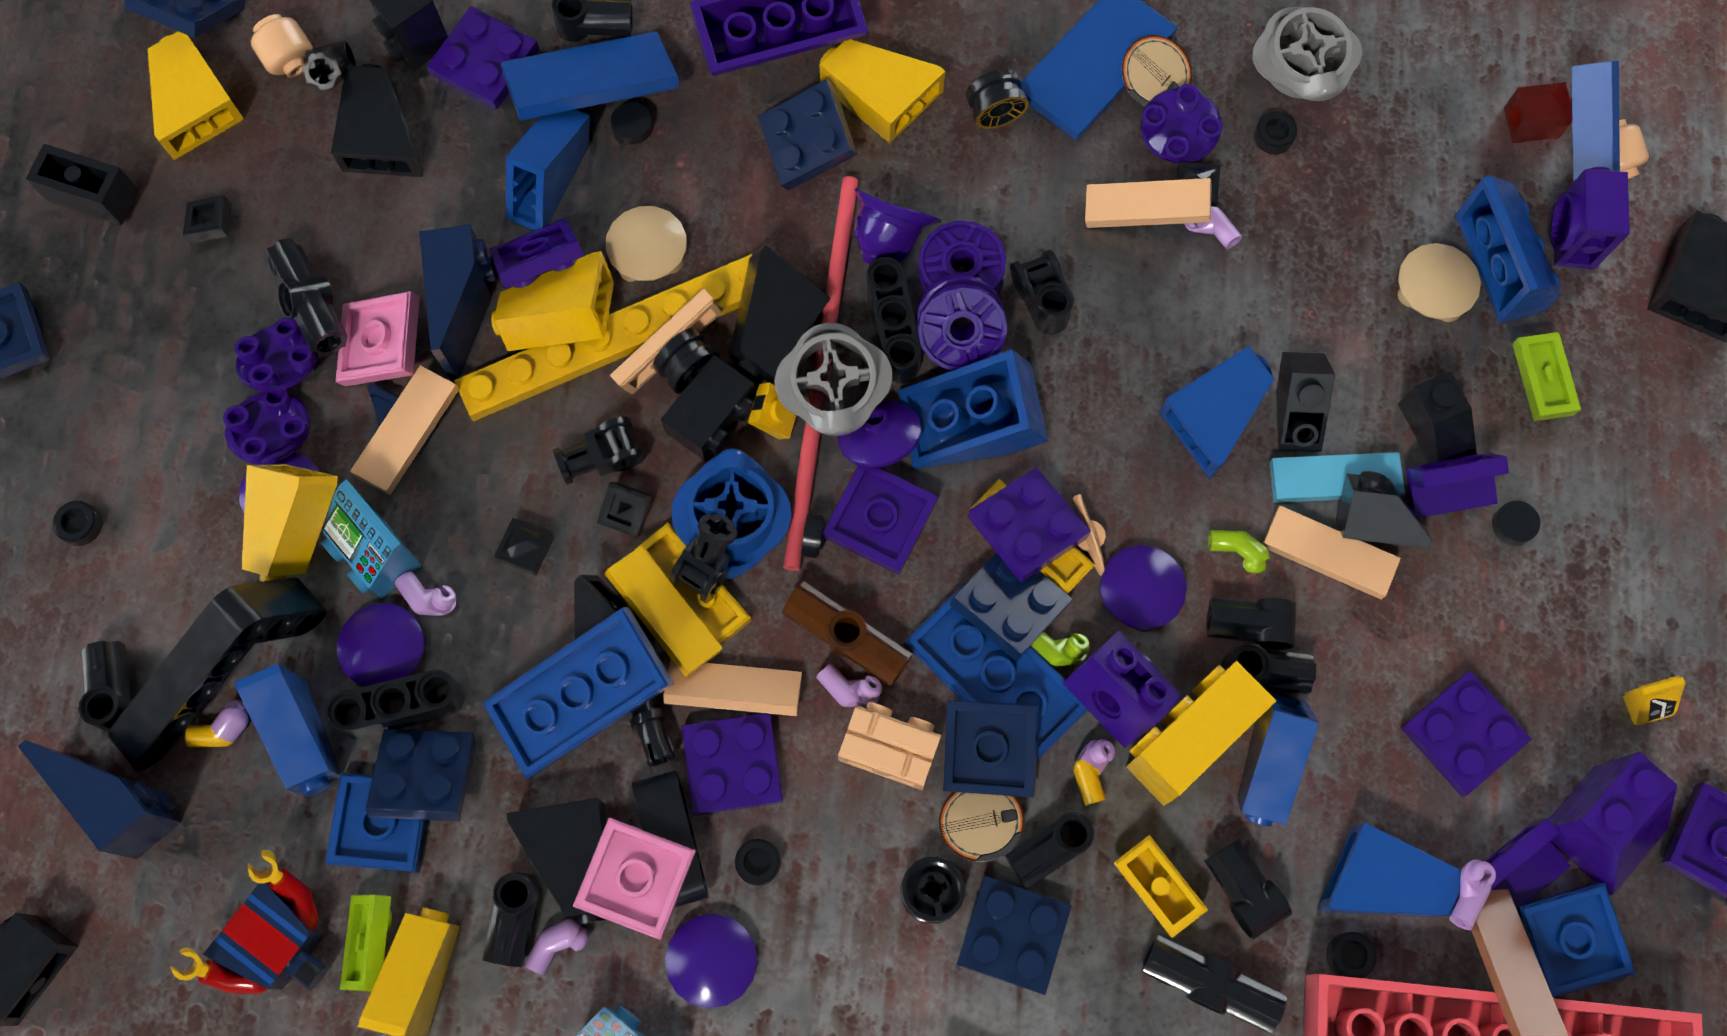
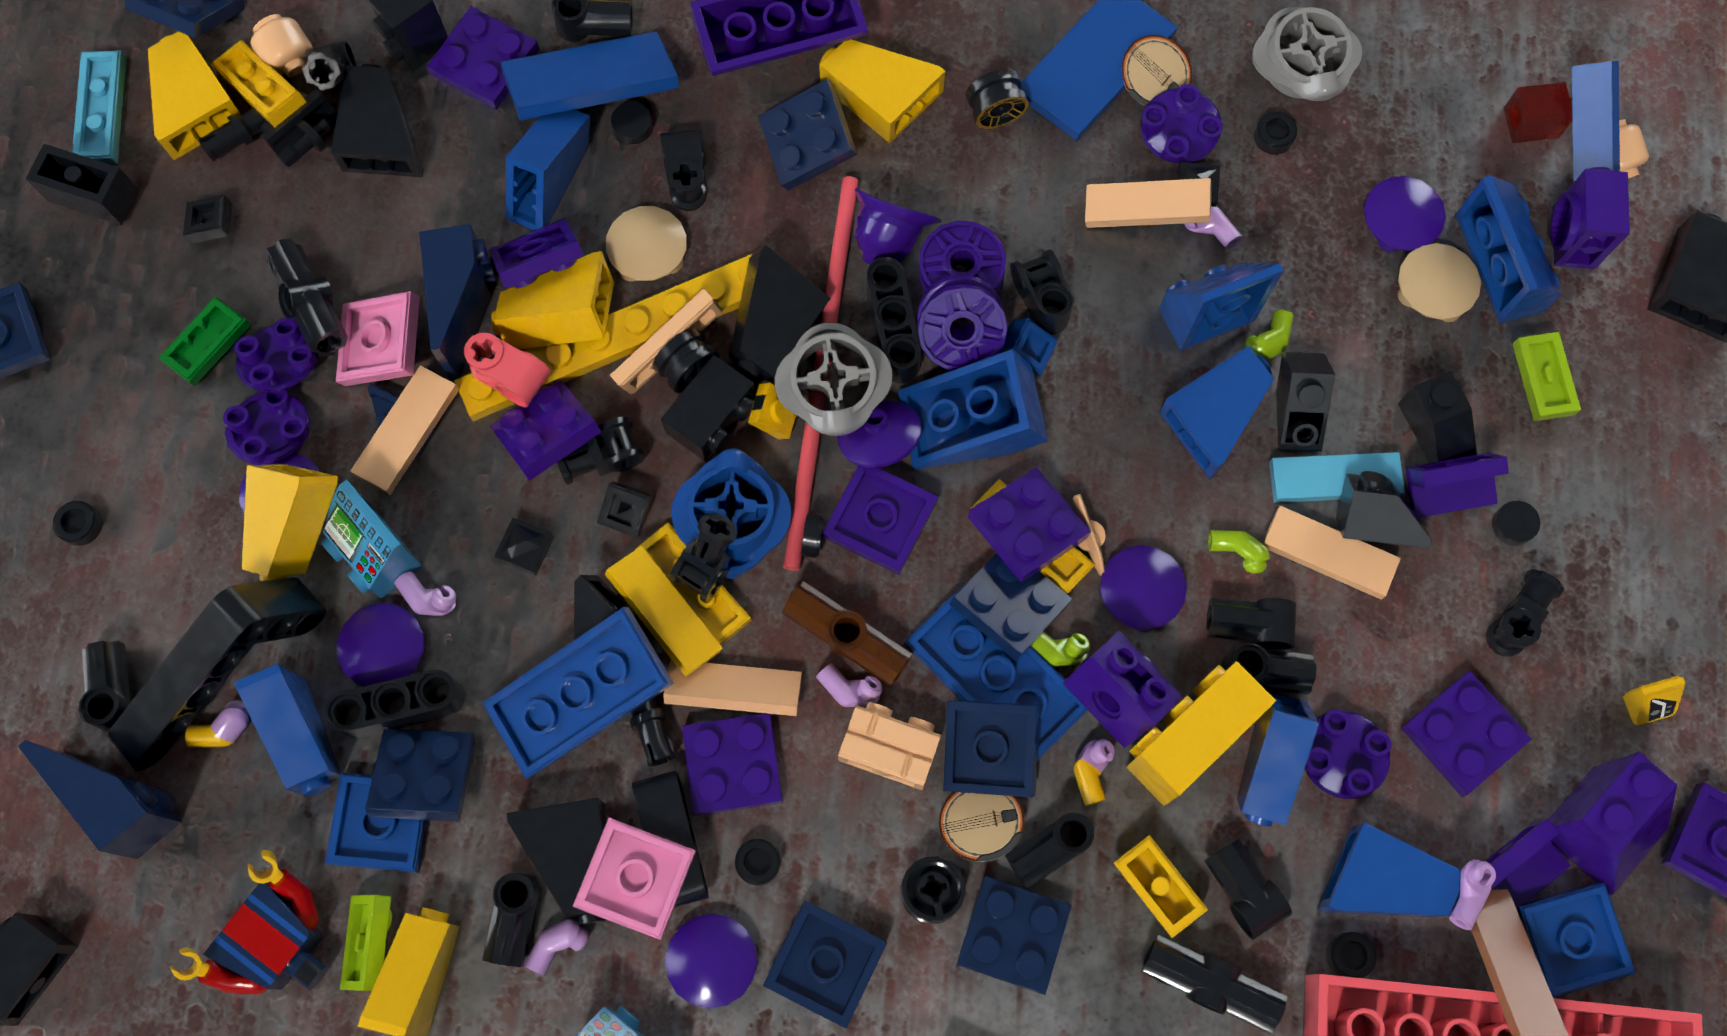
(99, 105): none -> medium azure tile
(204, 341): none -> green plate
(232, 134): none -> black pin
(258, 83): none -> yellow tile
(301, 129): none -> black hips
(510, 372): none -> coral piece
(545, 429): none -> dark purple plate
(685, 166): none -> black piece
(825, 964): none -> dark blue plate
(1030, 342): none -> blue slope
(1218, 301): none -> blue slope
(1276, 339): none -> lime arm
(1348, 755): none -> dark purple dish
(1404, 214): none -> dark purple dish
(1524, 614): none -> black connector

